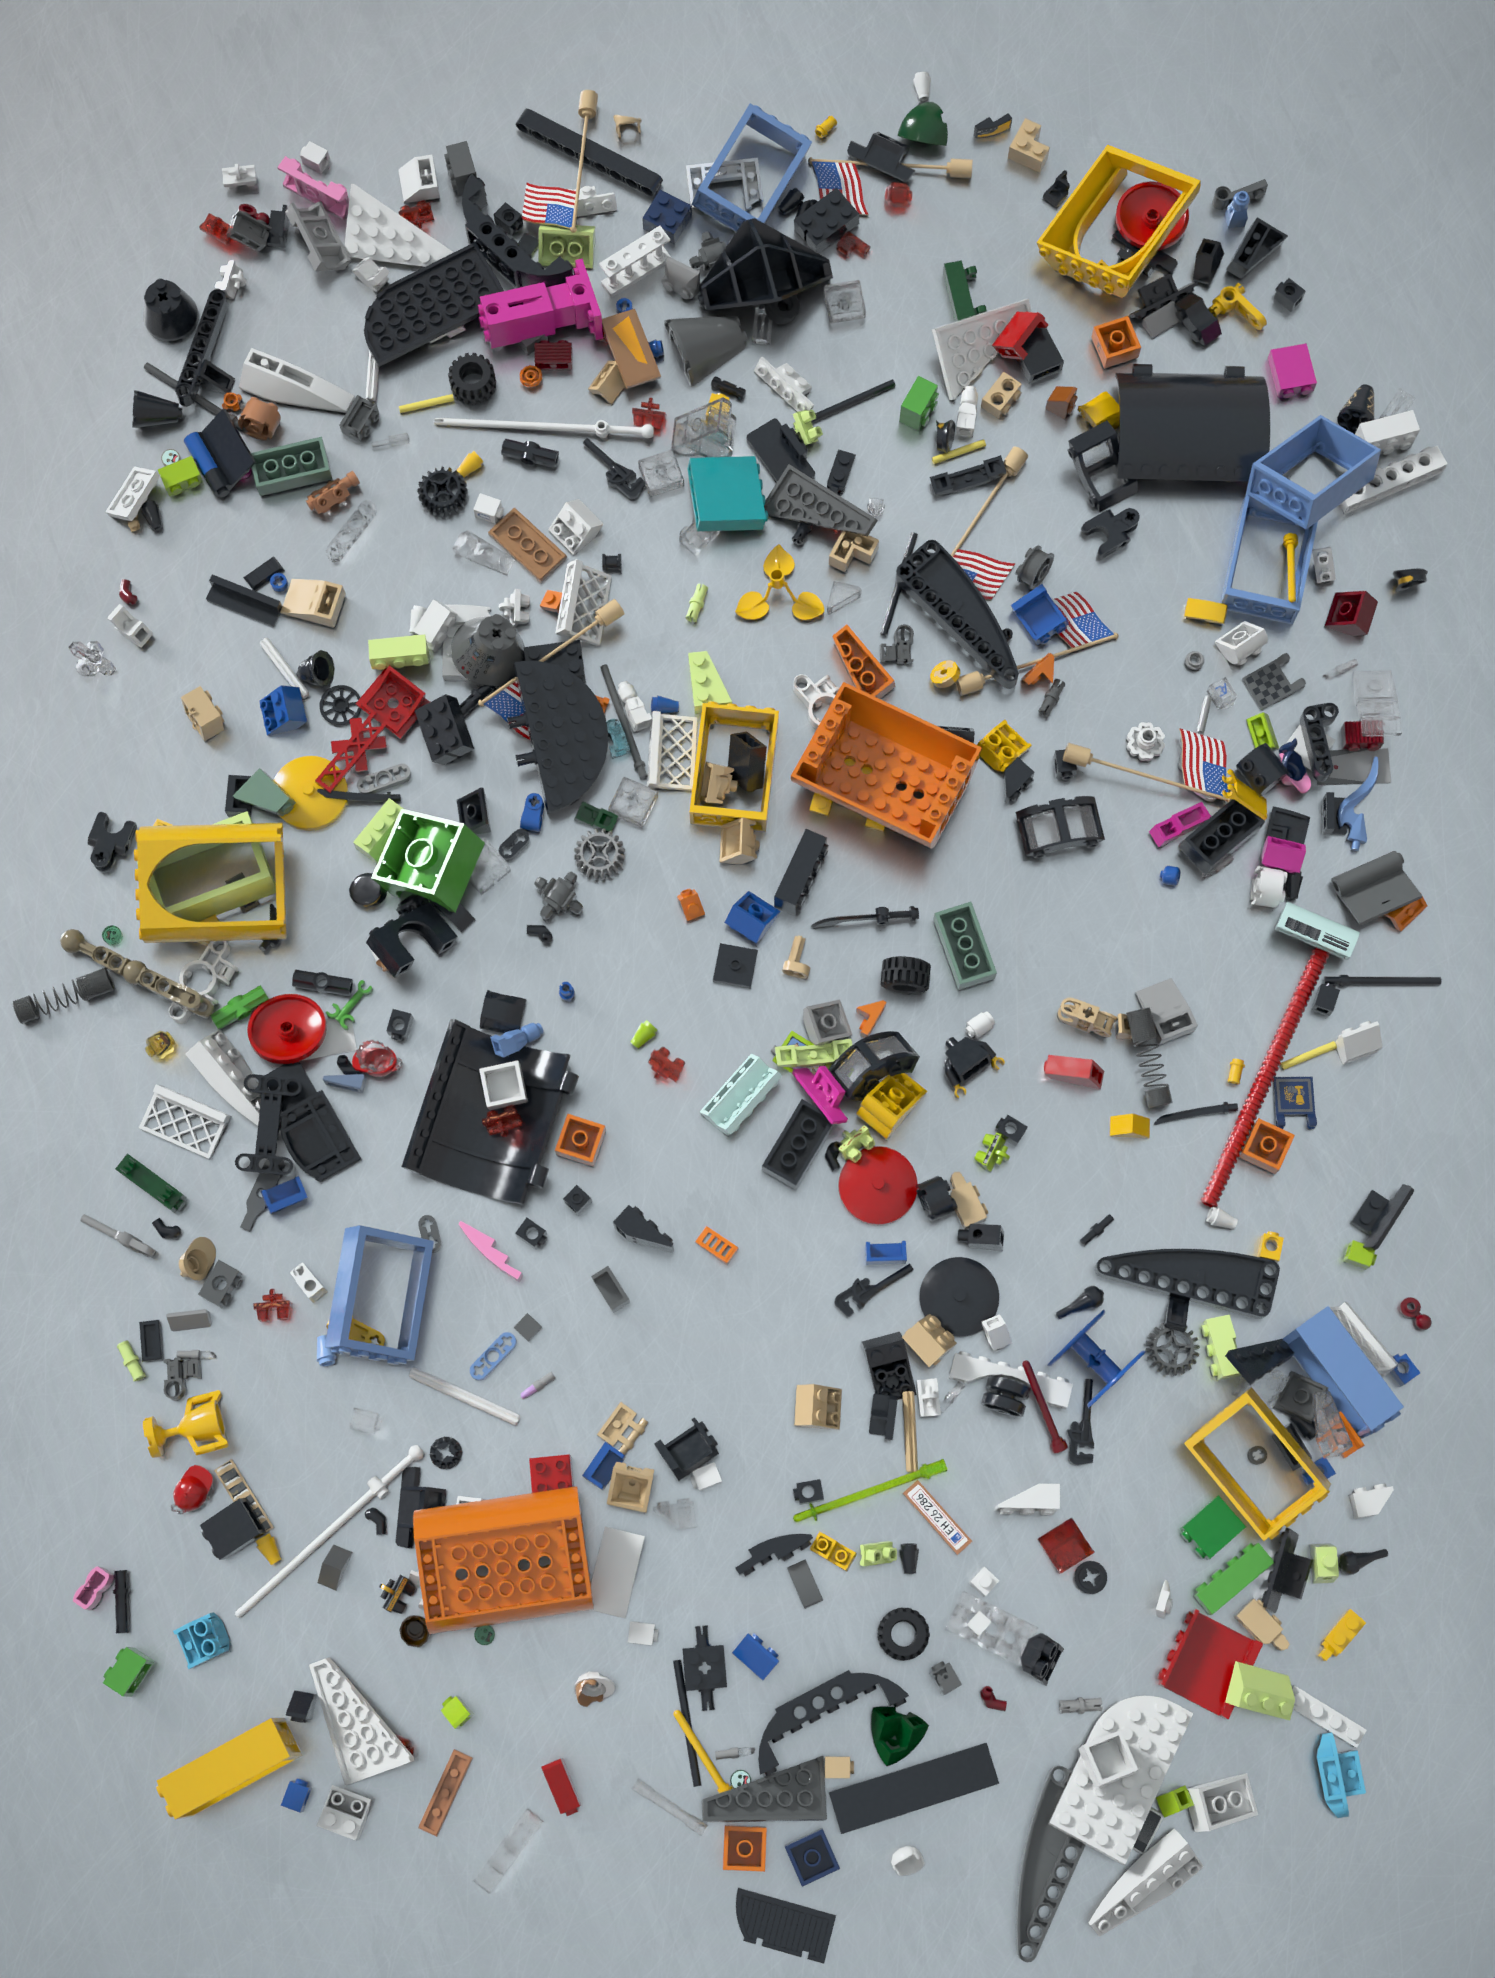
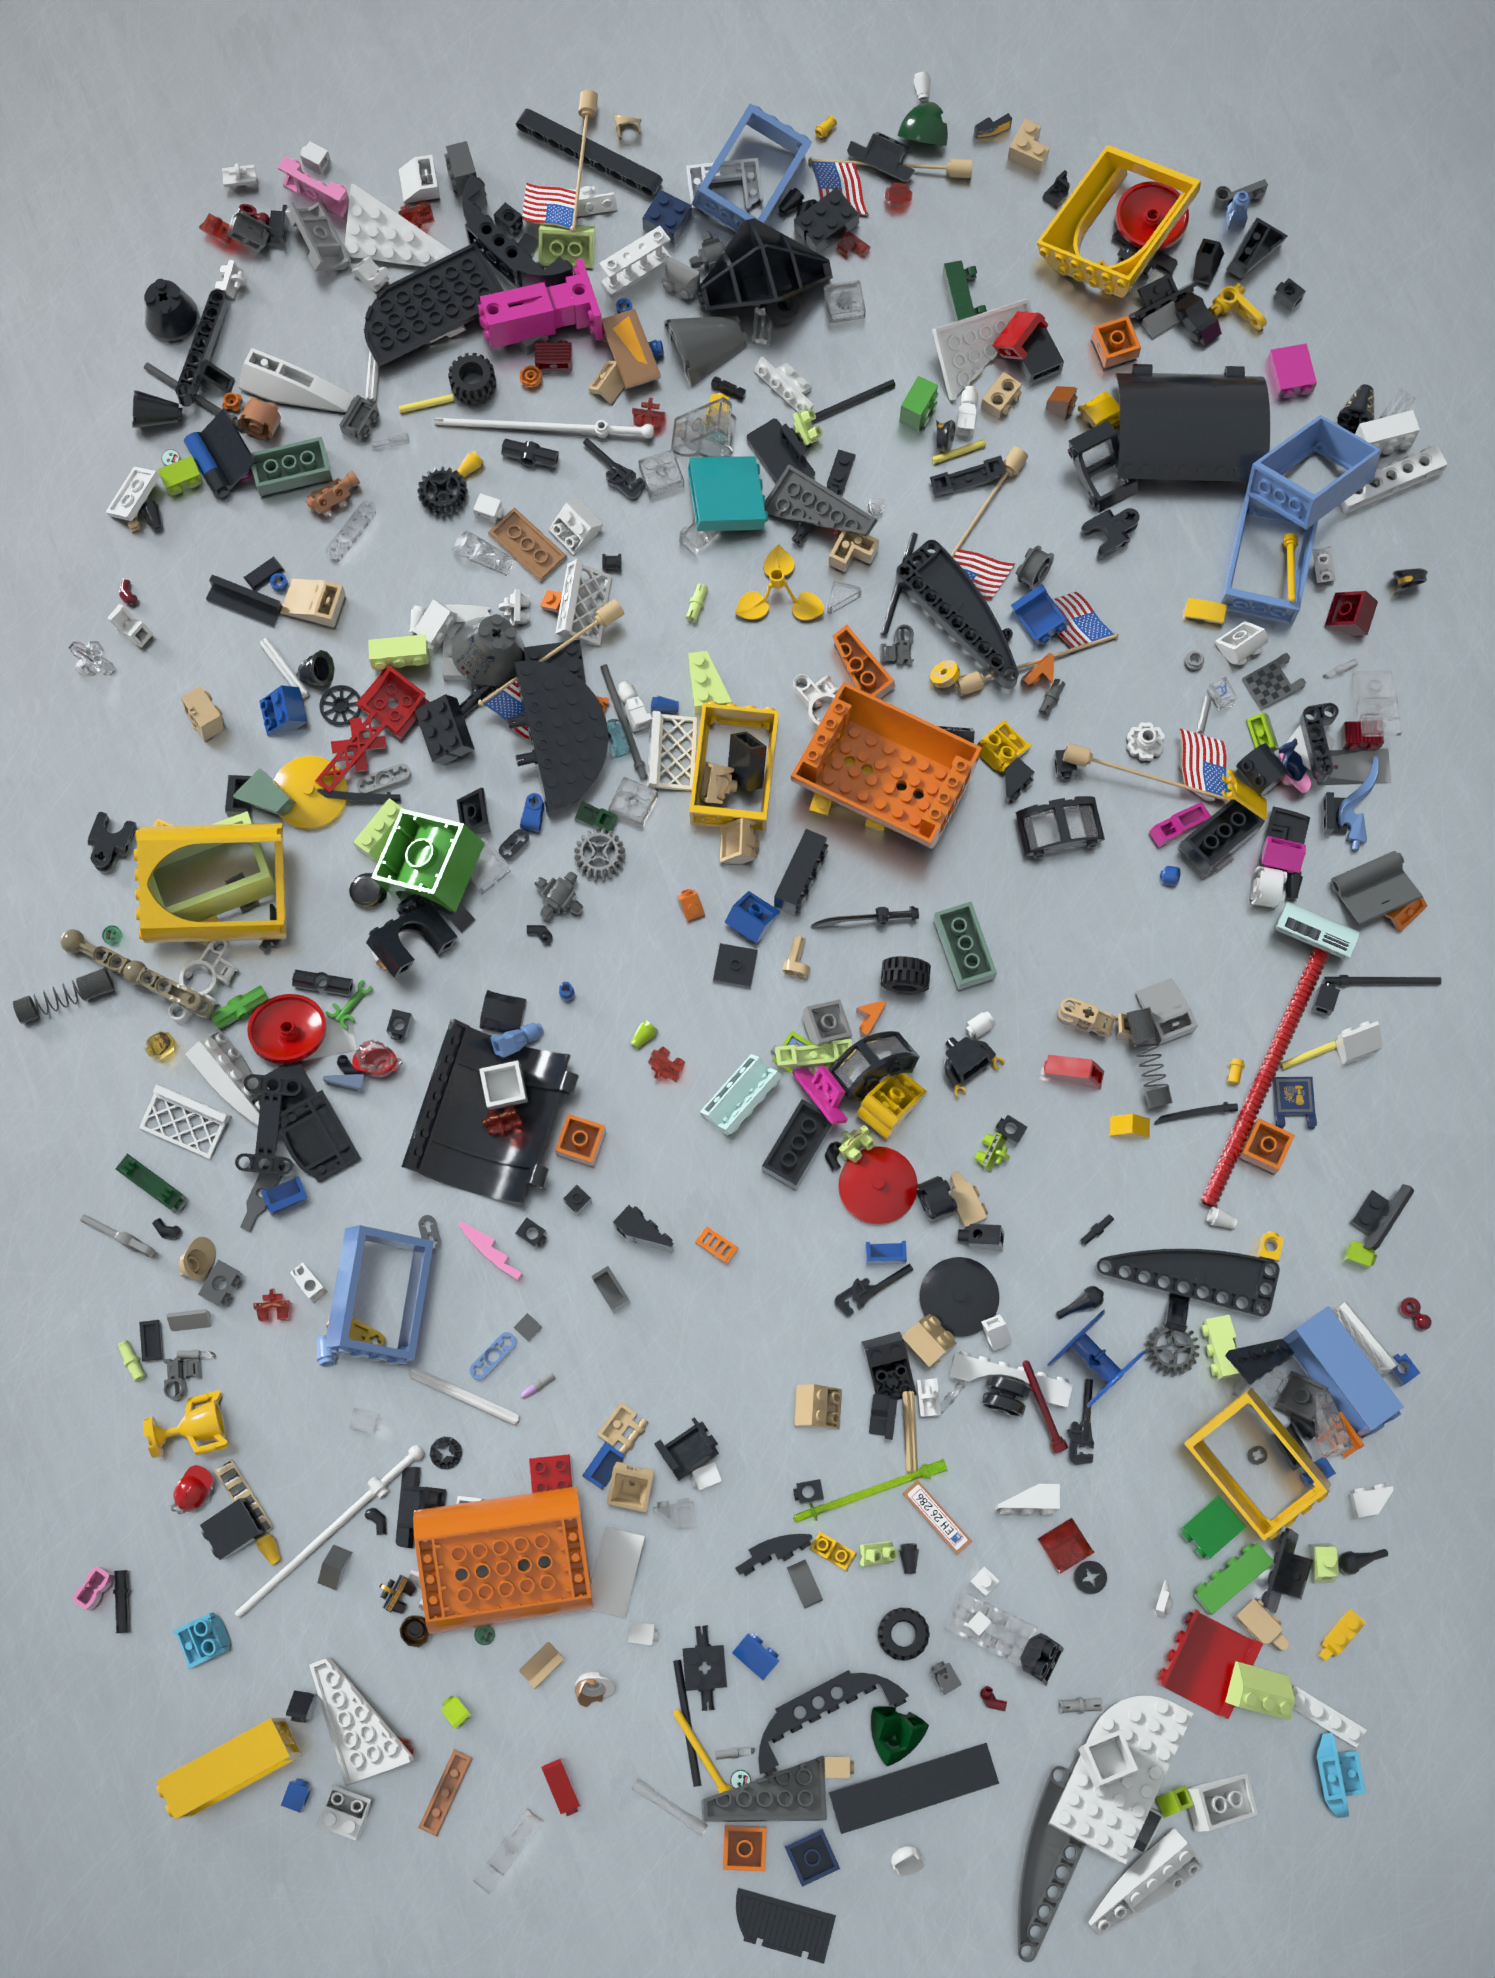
(127, 1671): bright green brick -> none
(541, 1665): none -> tan panel

